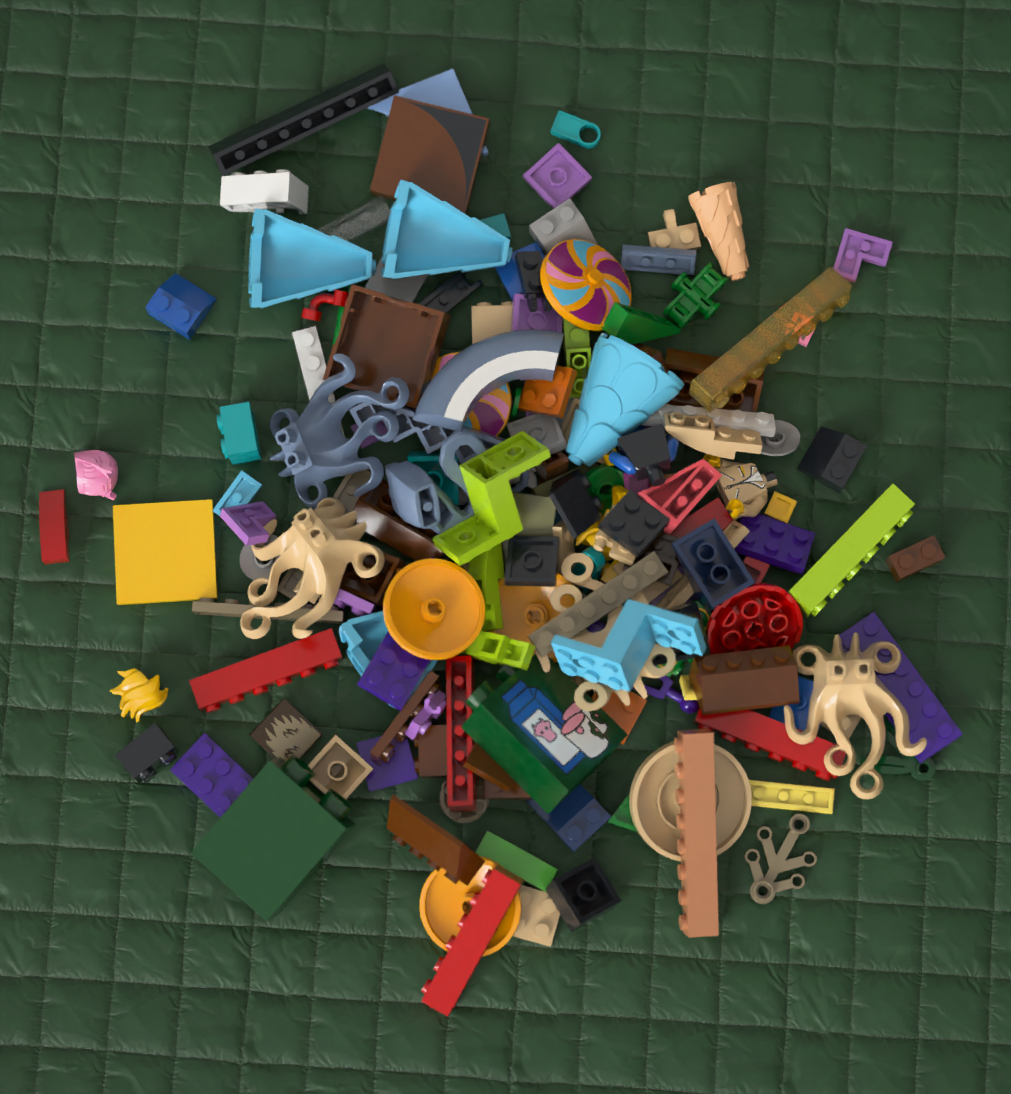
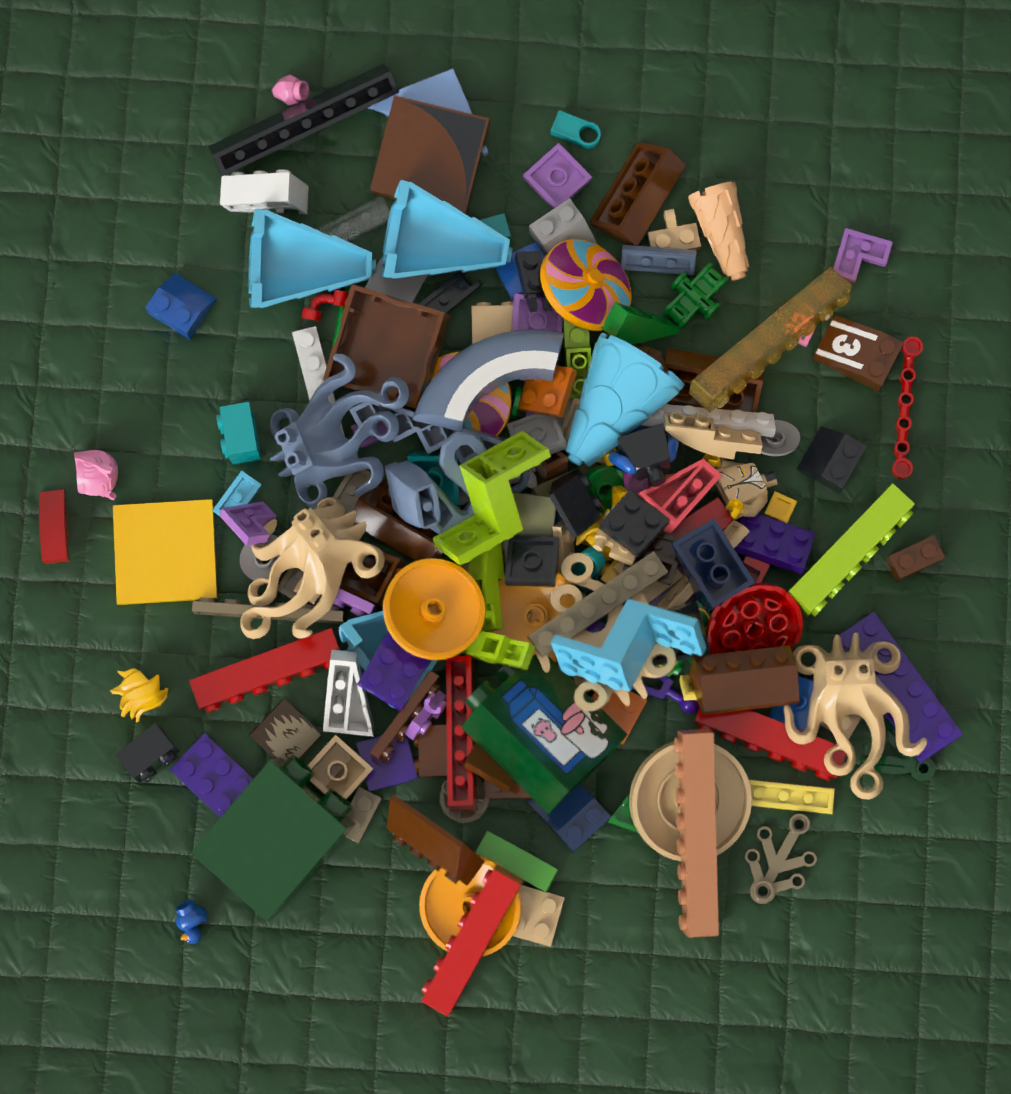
(188, 917): none -> blue animal
(291, 90): none -> bright pink rock
(346, 702): none -> white wedge
(363, 810): none -> dark tan plate
(583, 894): black brick -> none
(638, 193): none -> reddish brown slope
(858, 352): none -> reddish brown slope
(903, 467): none -> red bar

